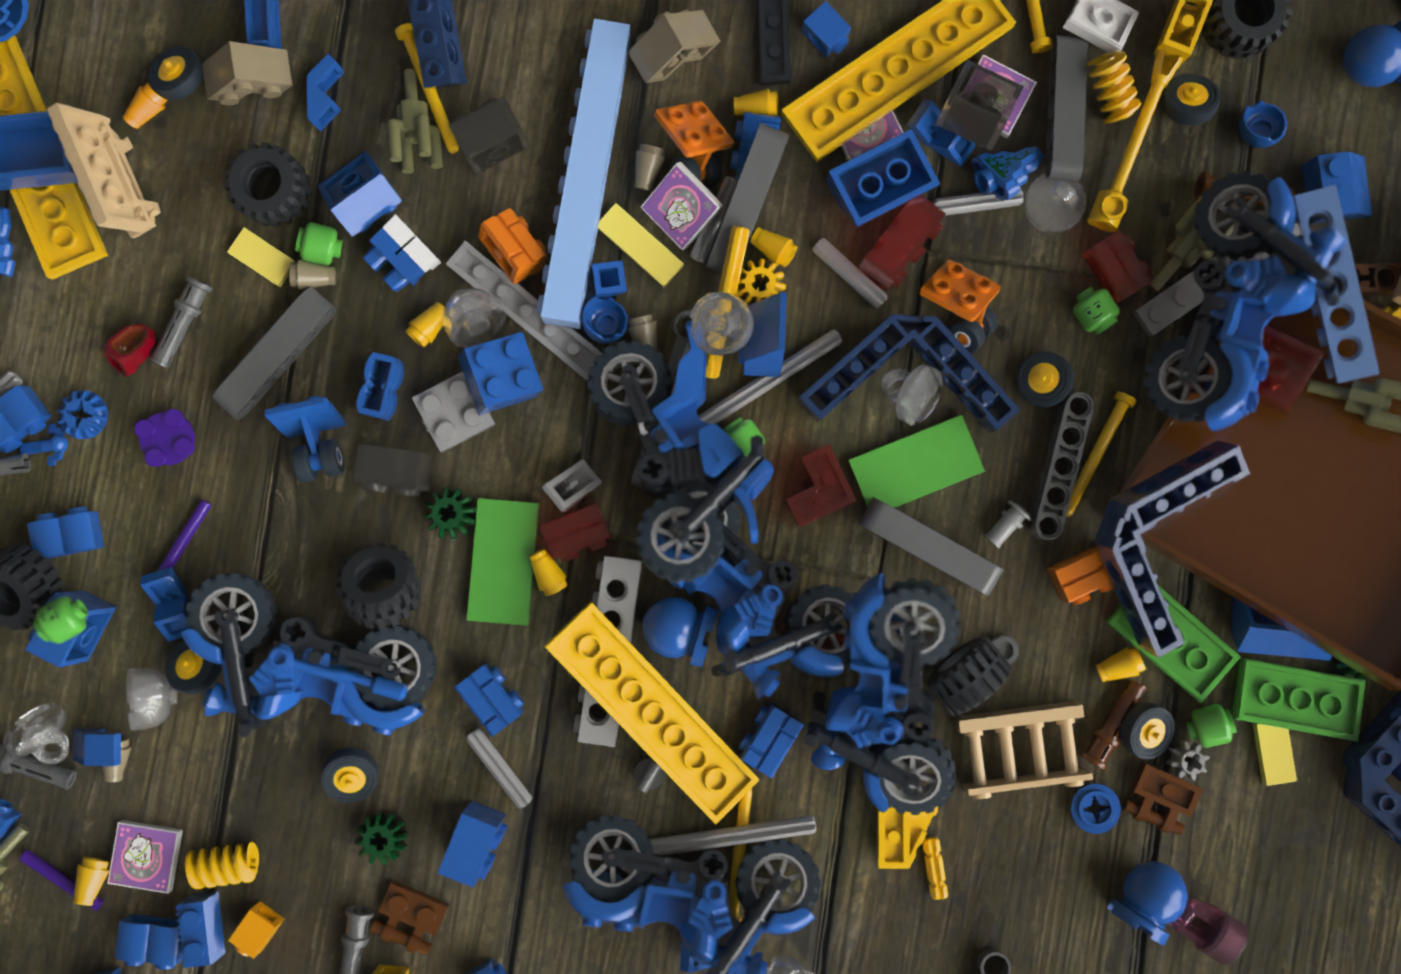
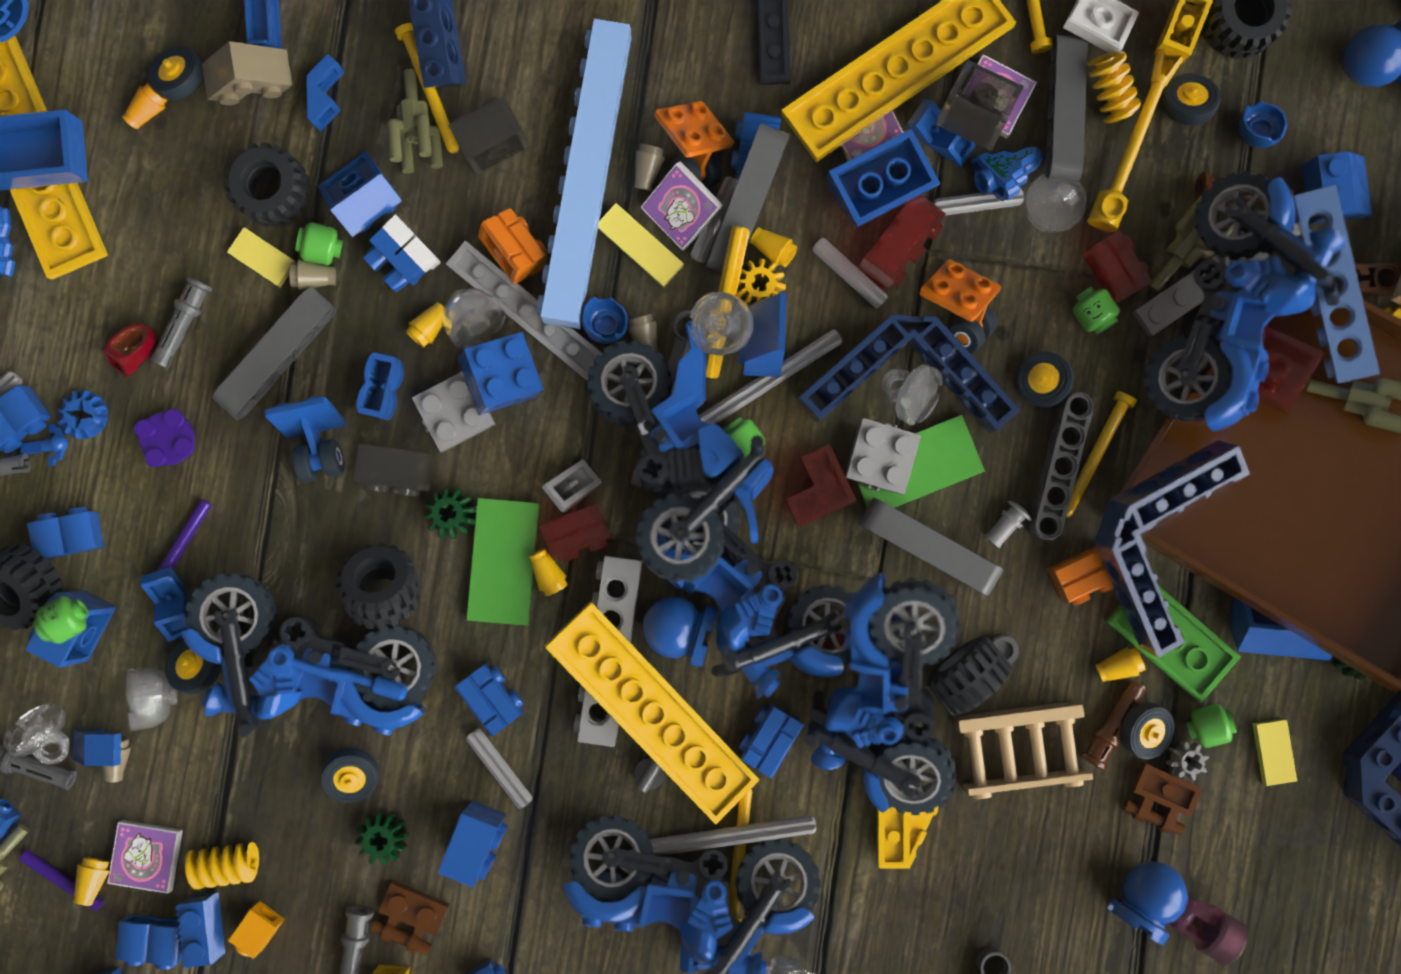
(103, 170): tan plate -> none
(606, 280): blue slope -> none
(671, 42): dark tan brick -> none
(759, 102): yellow cone -> none
(826, 30): blue brick -> none
(882, 456): none -> light grey plate
(934, 868): yellow axle -> none
(1105, 817): blue gear -> none
(1298, 699): bright green tile -> none

